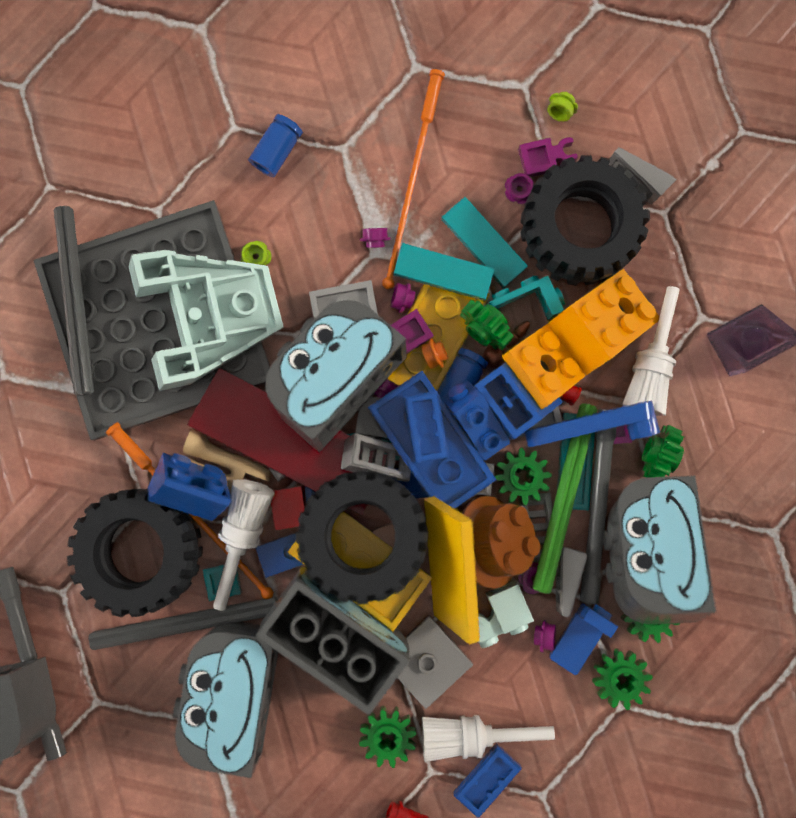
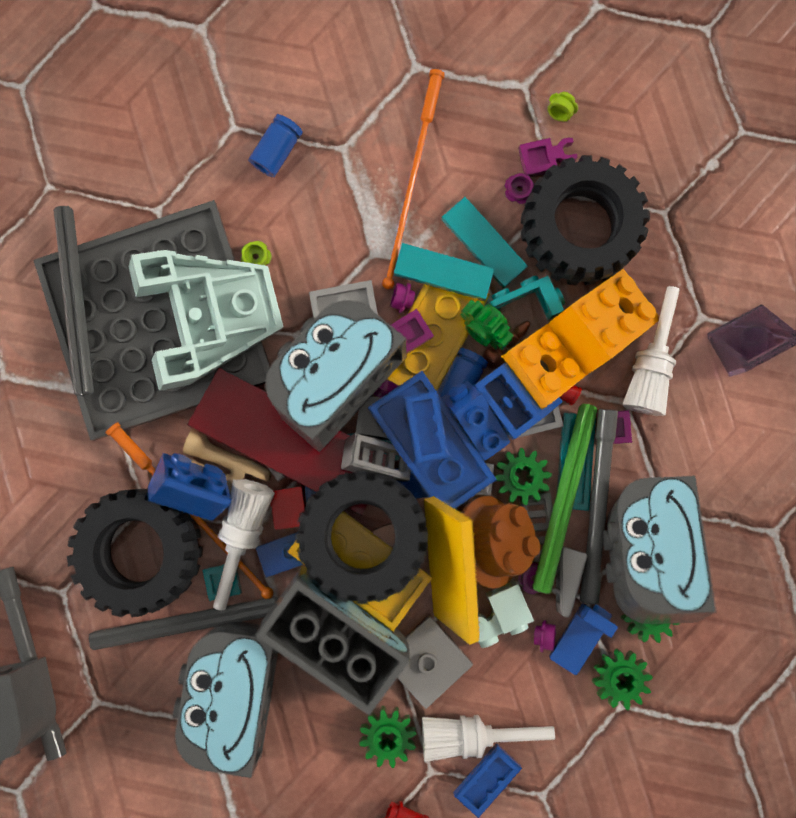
(375, 237): magenta plate -> none
(434, 353): orange plate -> none
(638, 417): blue beam -> none
(651, 179): light grey slope -> none
(663, 452): green gear -> none

